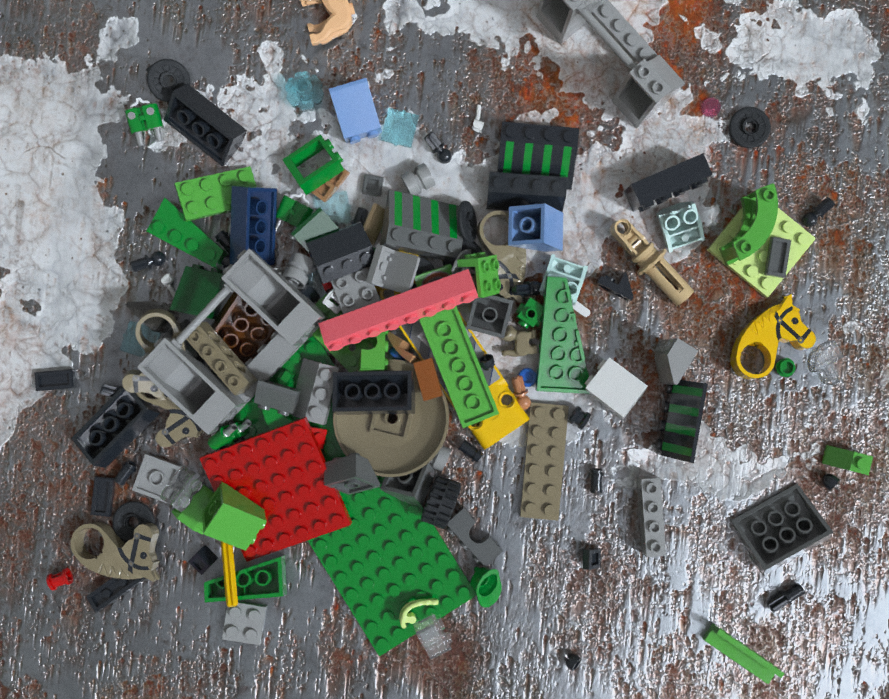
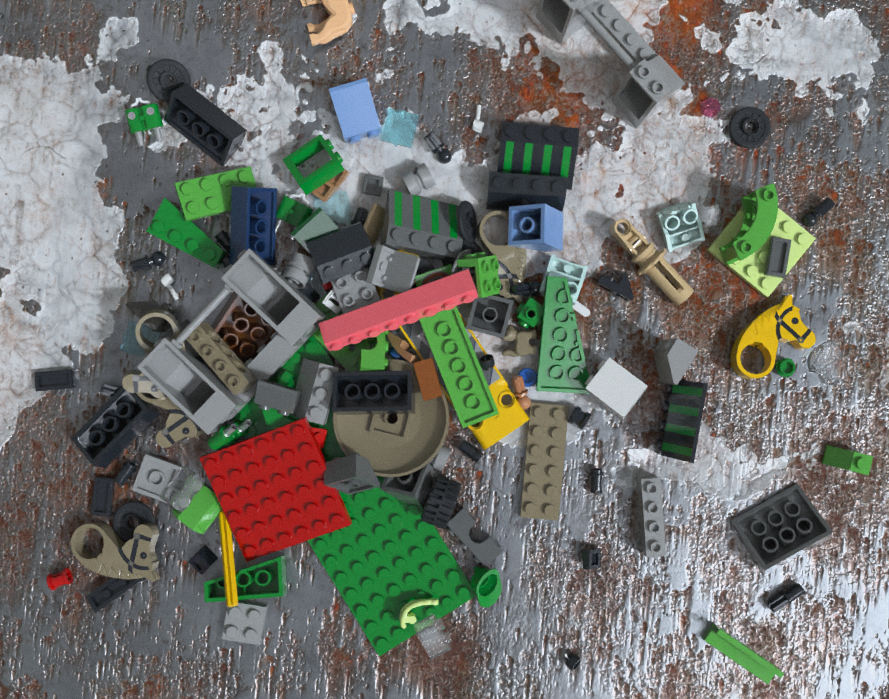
(197, 290): dark green slope -> none
(232, 518): bright green slope -> none
(304, 91): clear light blue plant -> none
(668, 182): black brick -> none
(829, 481): black hinge -> none

